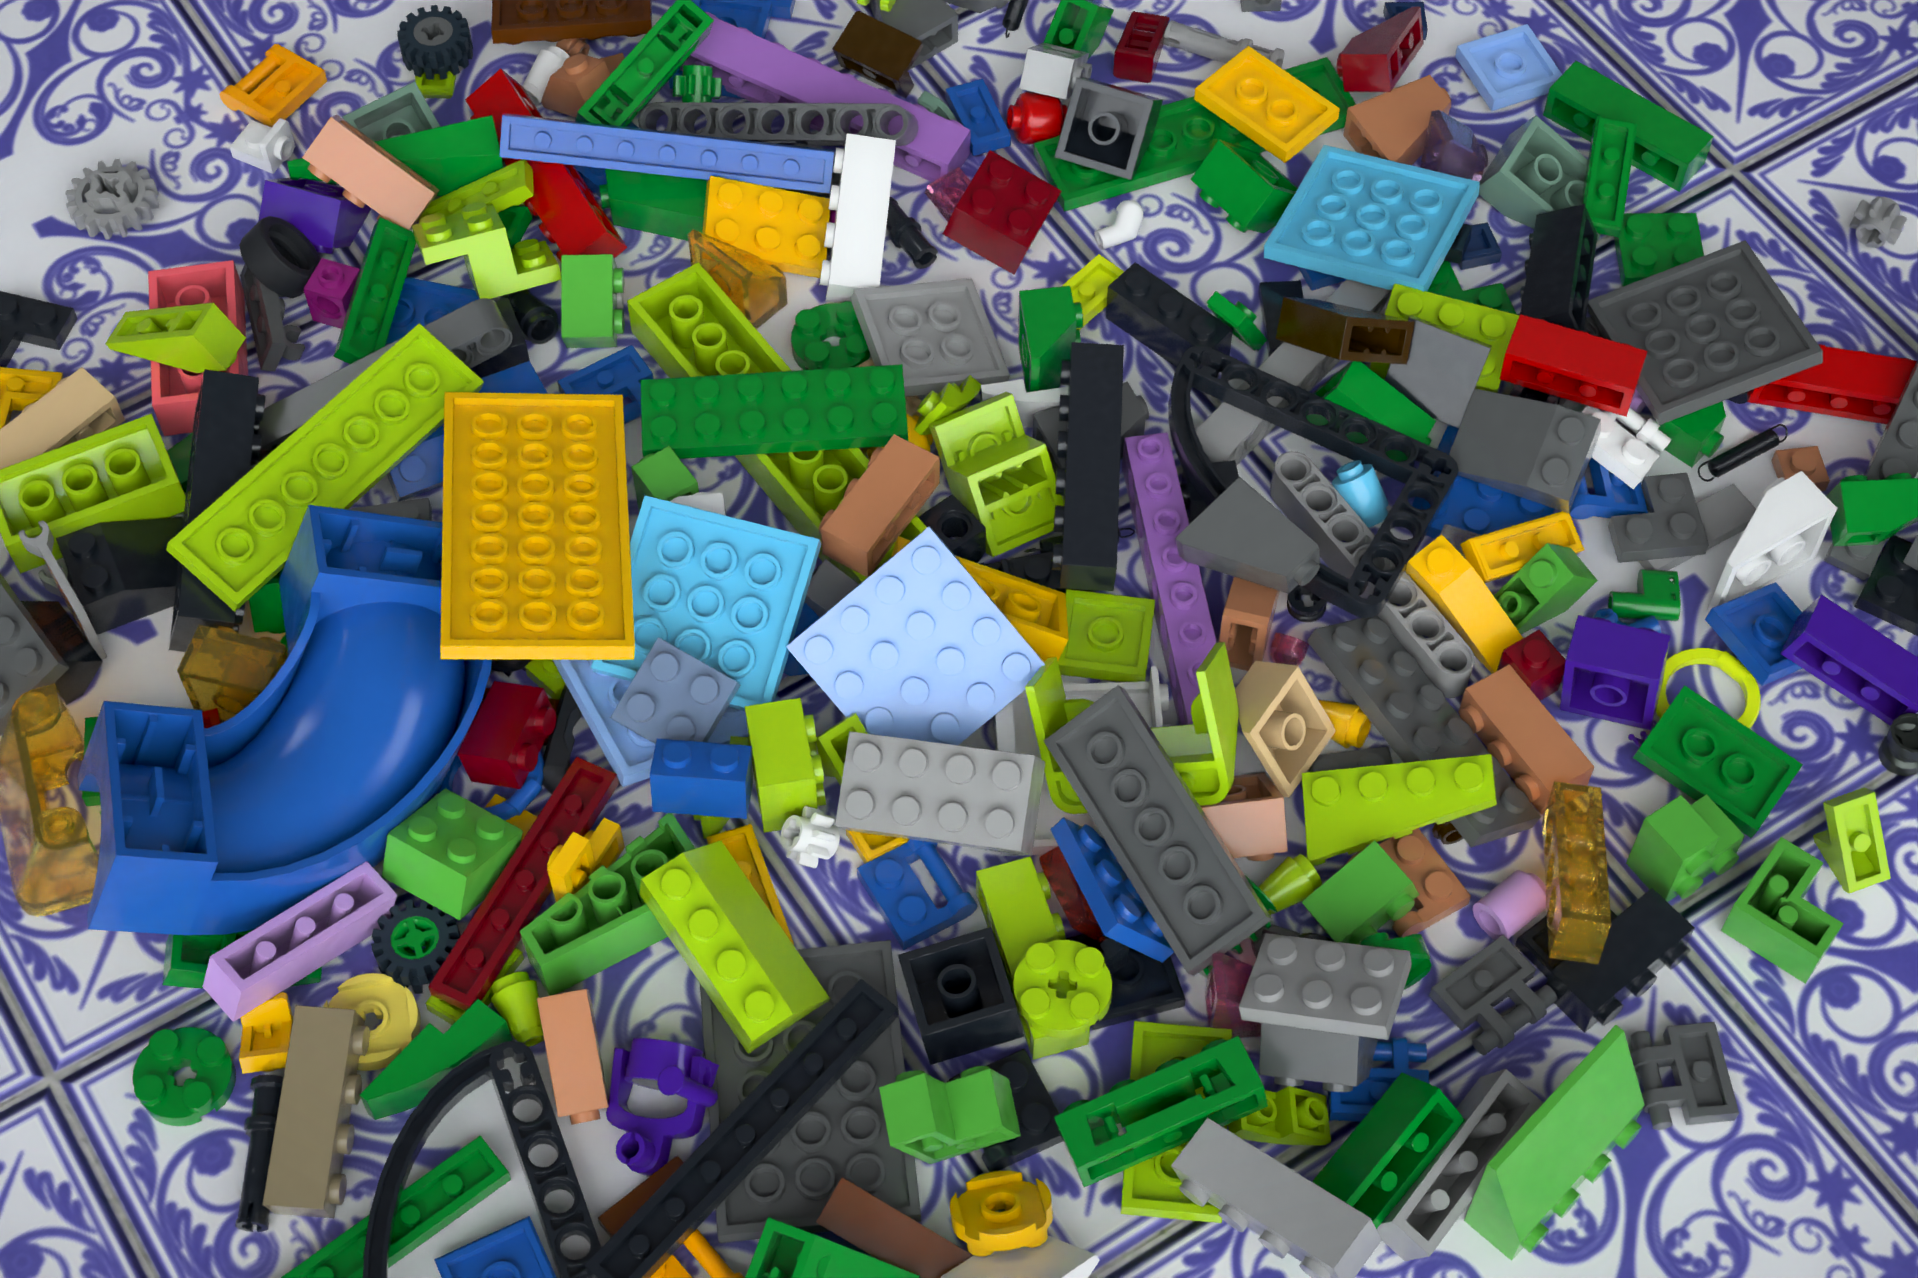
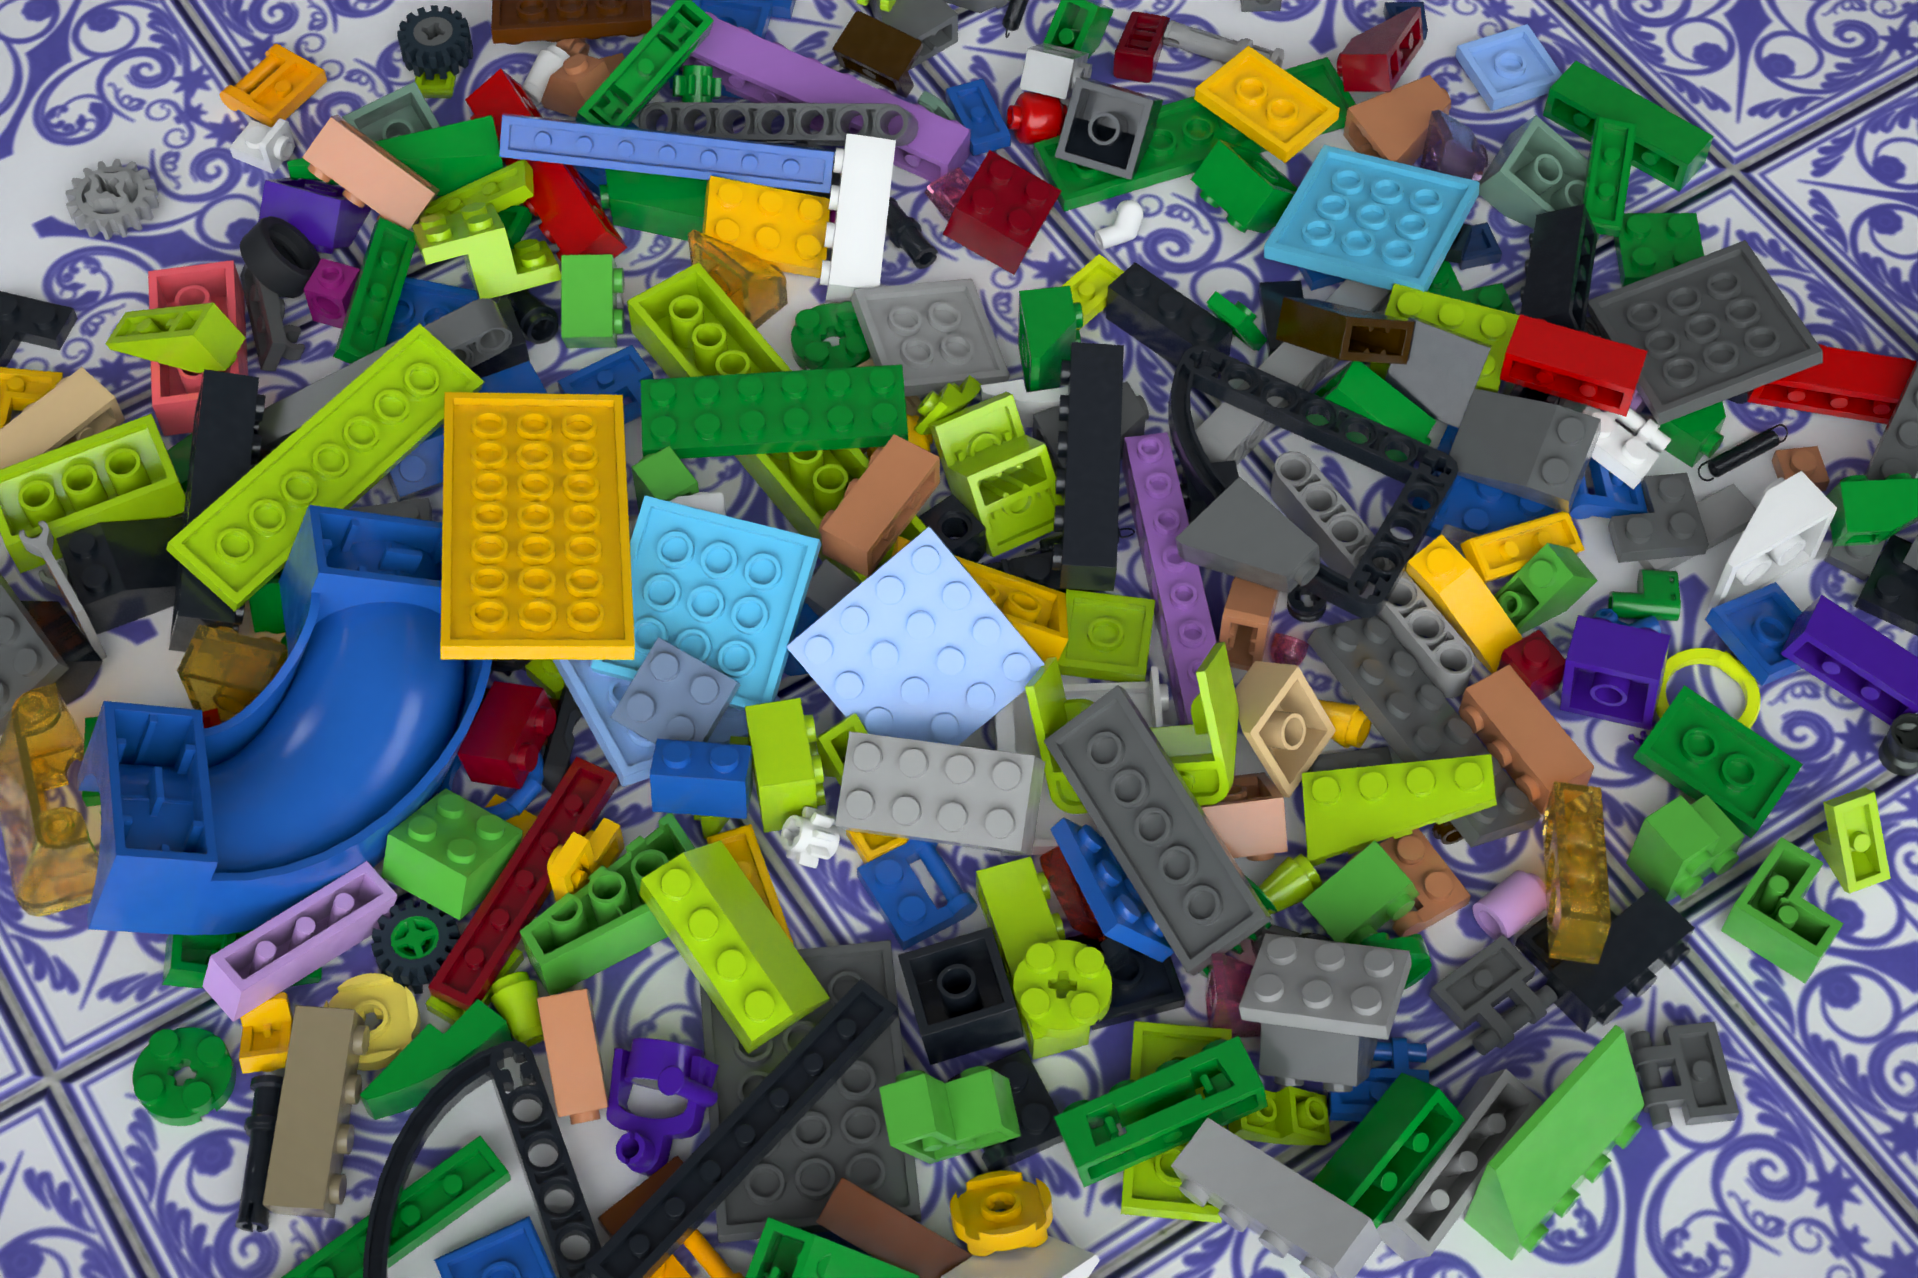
(1362, 491): medium azure brick -> none
(1878, 222): light grey gear -> none

